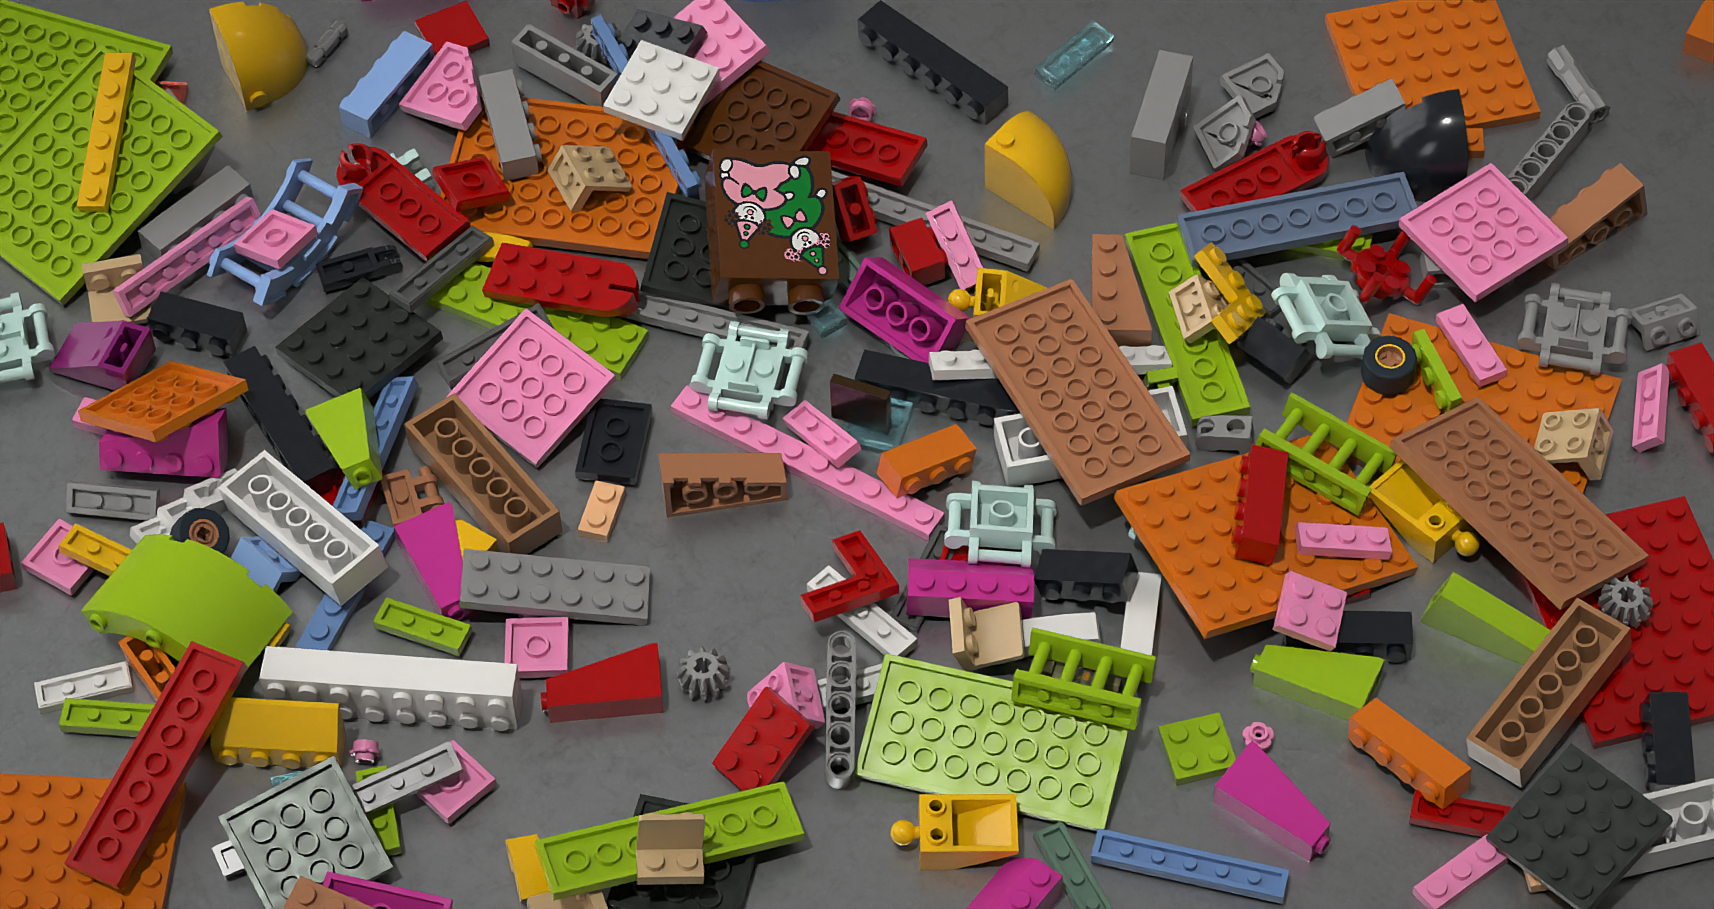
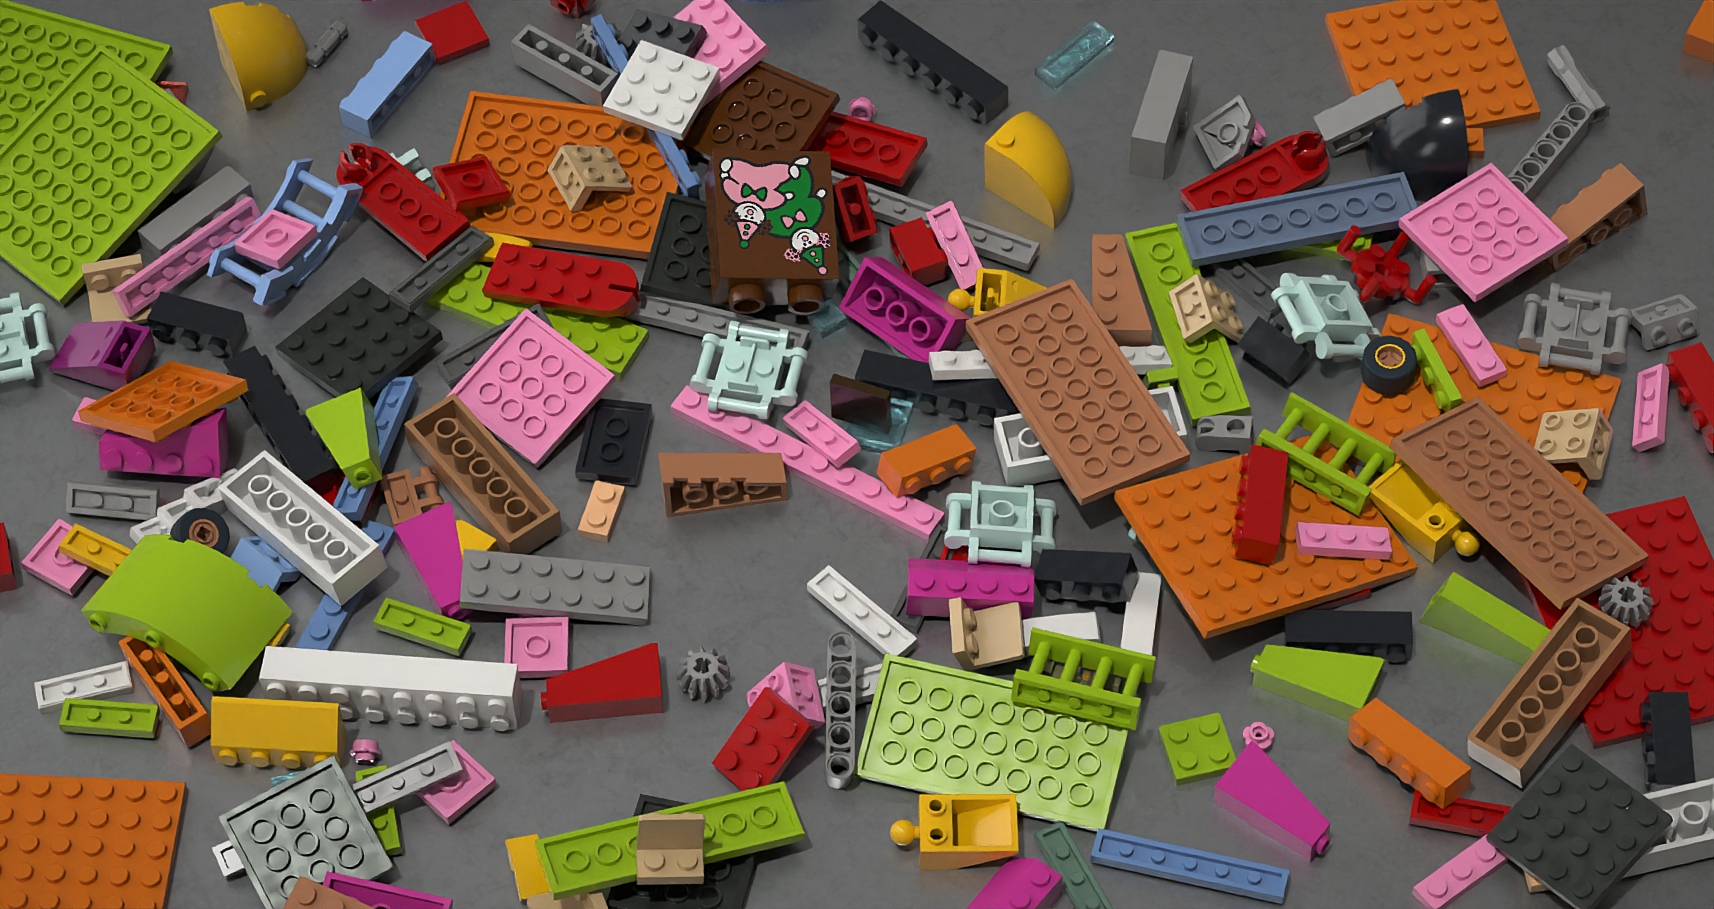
(106, 132): yellow plate -> none
(156, 765): red plate -> none
(353, 266): black hinge -> none
(446, 89): bright pink plate -> none
(509, 124): light grey brick -> none
(868, 584): red plate -> none
(1242, 306): yellow plate -> none
(1257, 82): light grey plate -> none
(1310, 611): bright pink plate -> none

